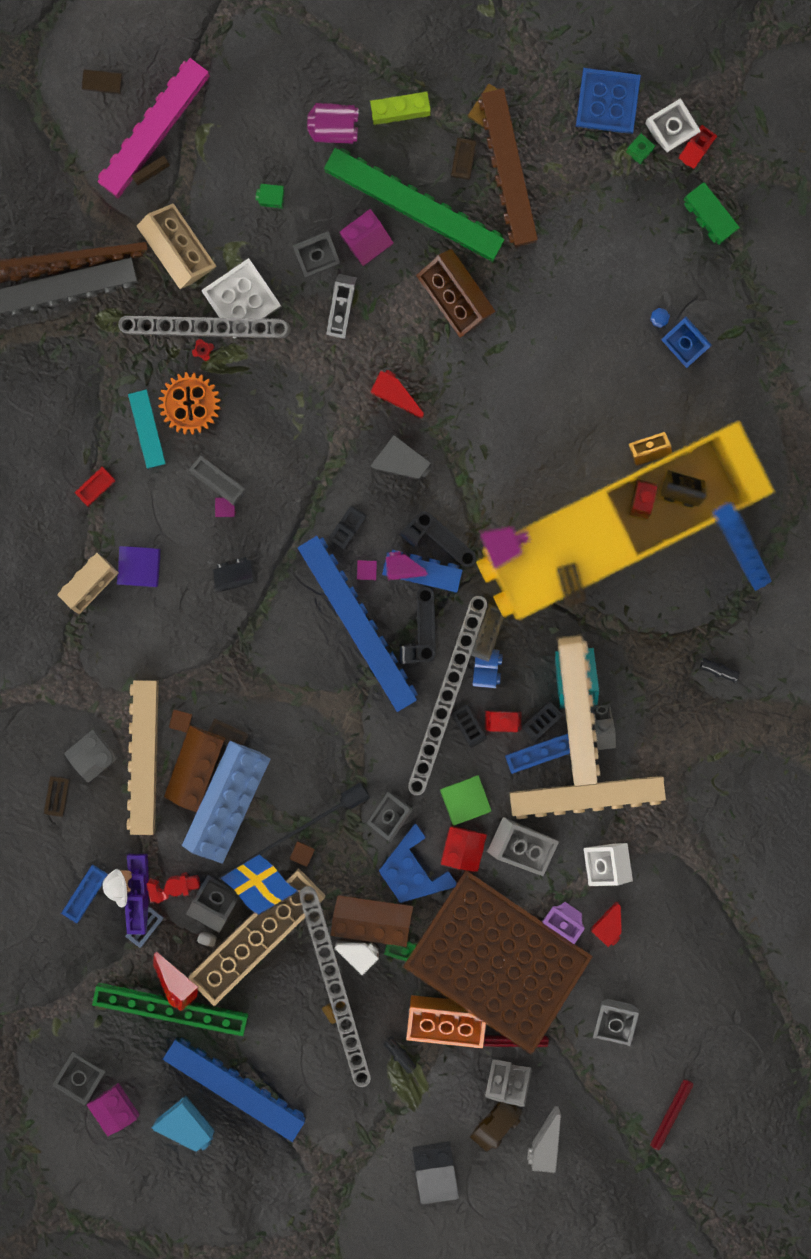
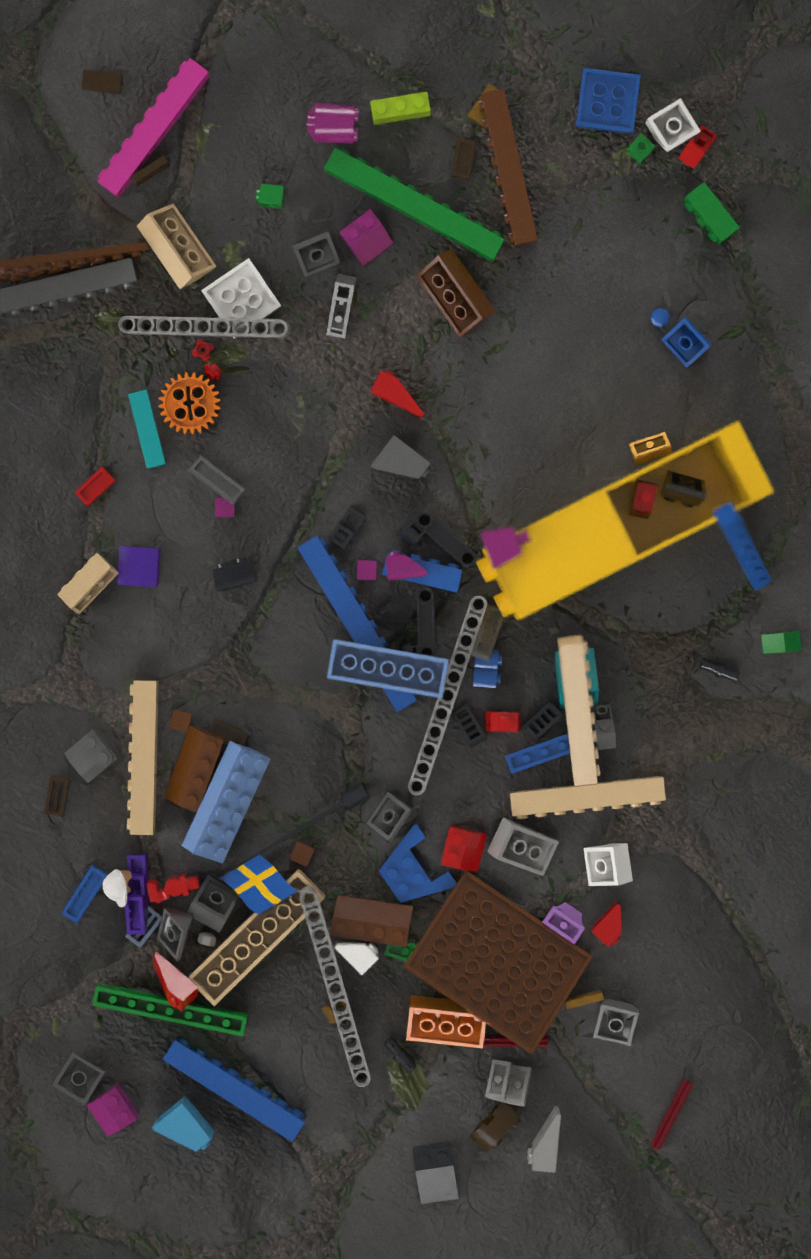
(174, 931): none -> dark grey slope
(212, 371): none -> red plate
(387, 668): none -> medium blue brick
(465, 800): bright green slope -> none
(575, 600): dark brown tile -> none
(584, 999): none -> pearl gold tile
(781, 642): none -> green slope

